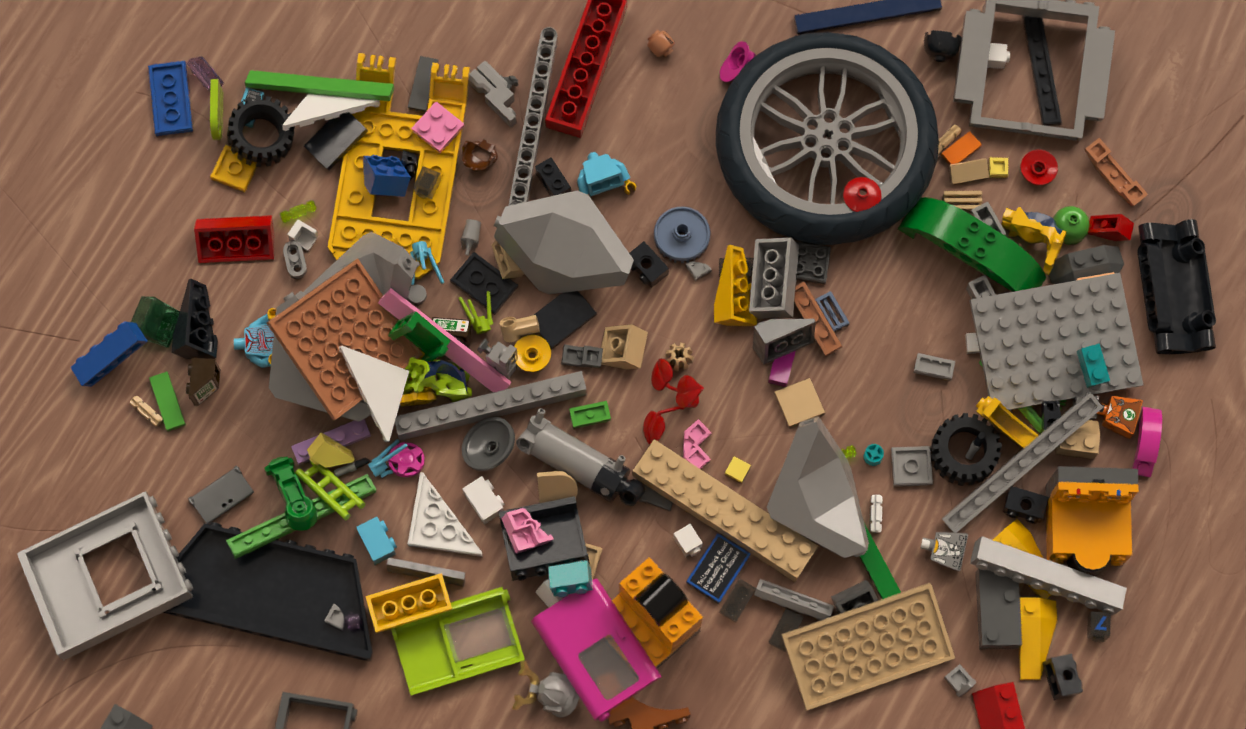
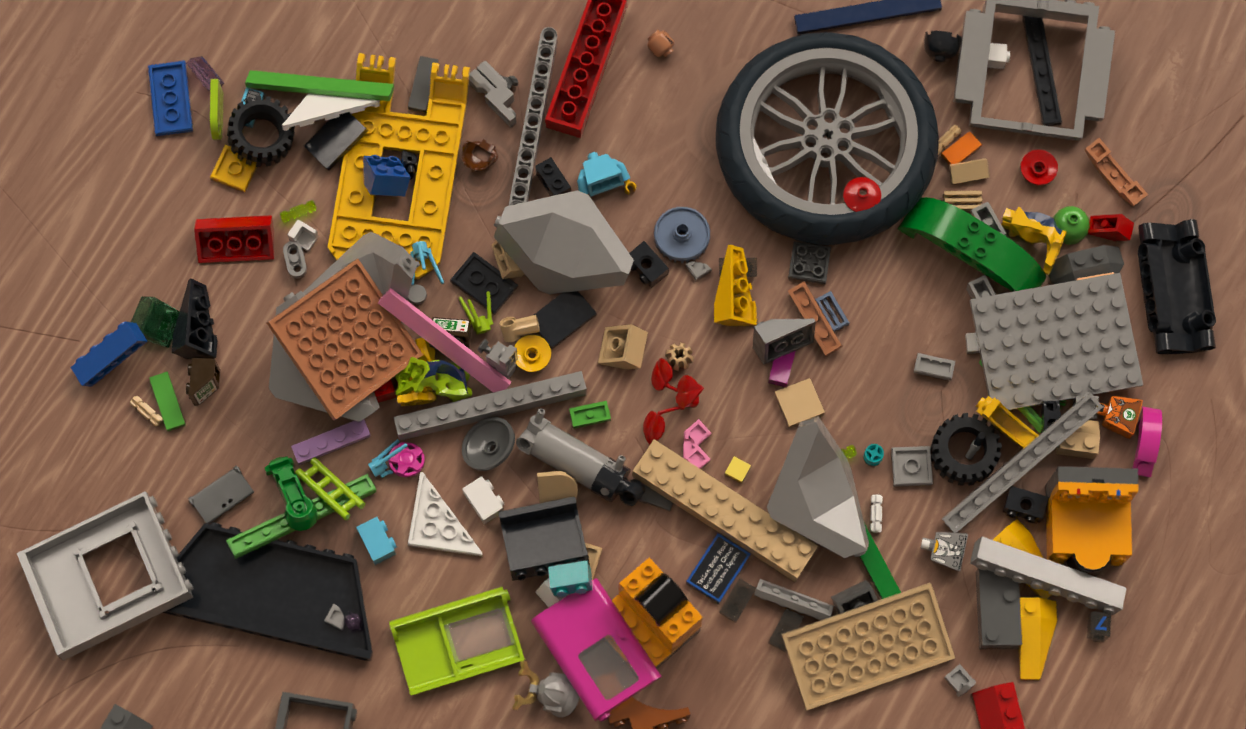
(258, 340): medium azure torso -> none
(329, 452): light yellow slope -> none
(350, 467): light grey piece -> none
(379, 386): white tile -> none
(408, 603): yellow slope -> none
(422, 335): green panel -> none
(425, 571): flat silver tile -> none
(427, 183): clear smoke brick -> none
(438, 127): bright pink plate -> none
(470, 235): light grey piece -> none
(524, 531): bright pink slope -> none
(582, 356): dark grey slope -> none
(688, 541): white brick -> none
(736, 61): dark pink piece -> none
(774, 278): light grey brick -> none
(998, 167): light yellow tile -> none
(1054, 670): black brick -> none
(1093, 365): teal brick -> none

